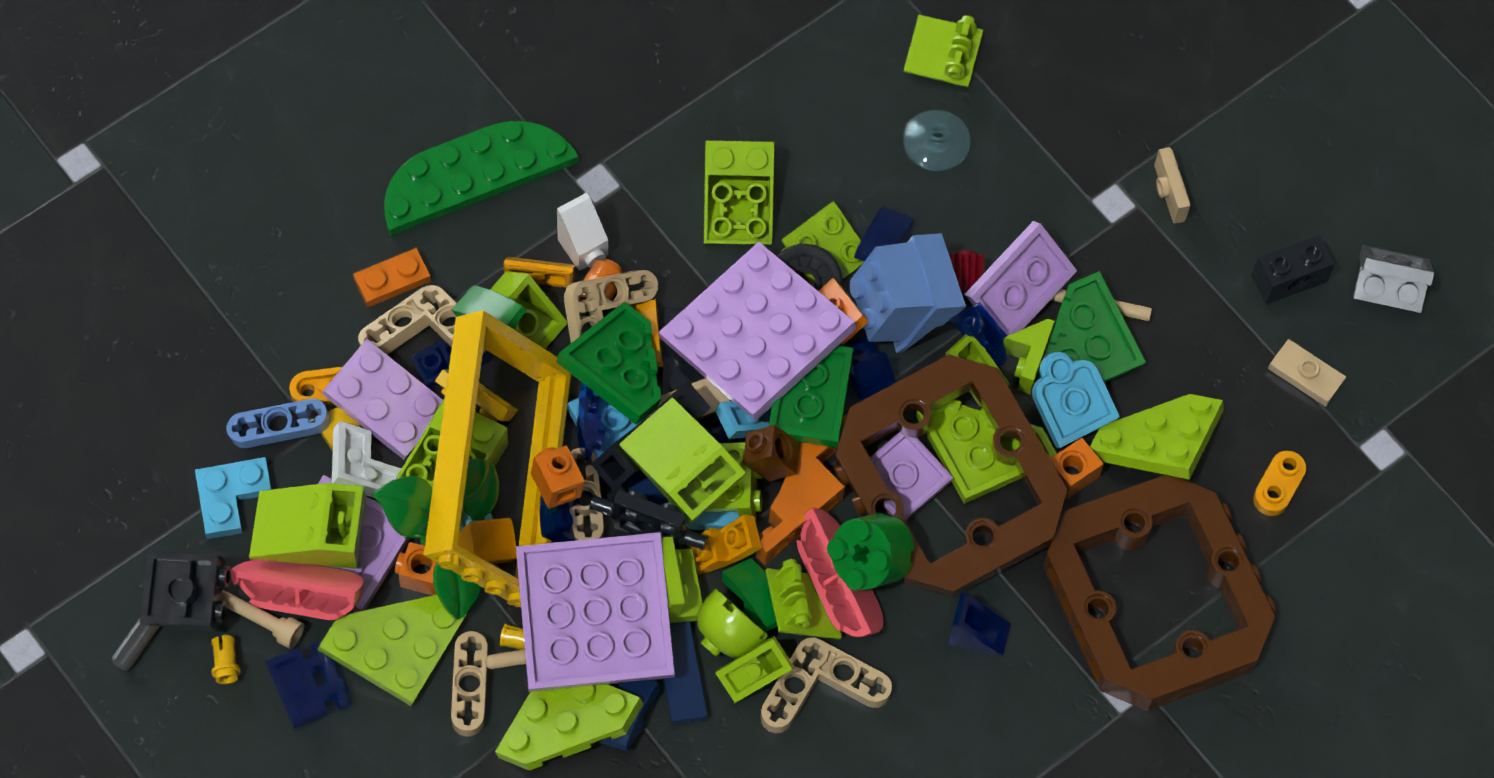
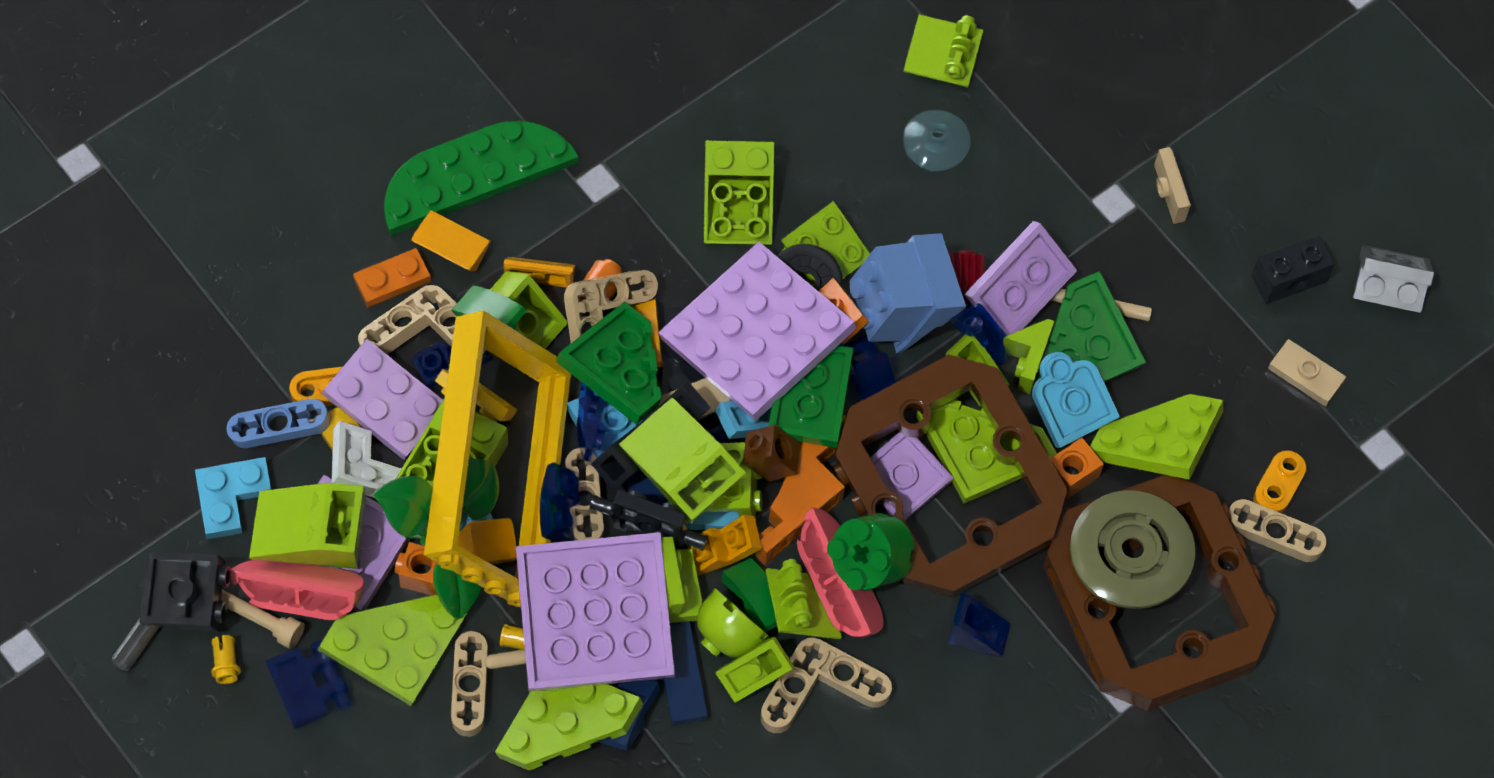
(451, 241): none -> light orange slope
(557, 476): orange brick -> none
(581, 232): white slope -> none
(886, 229): clear blue slope -> none
(1140, 580): none -> olive piece
(1290, 524): none -> tan beam

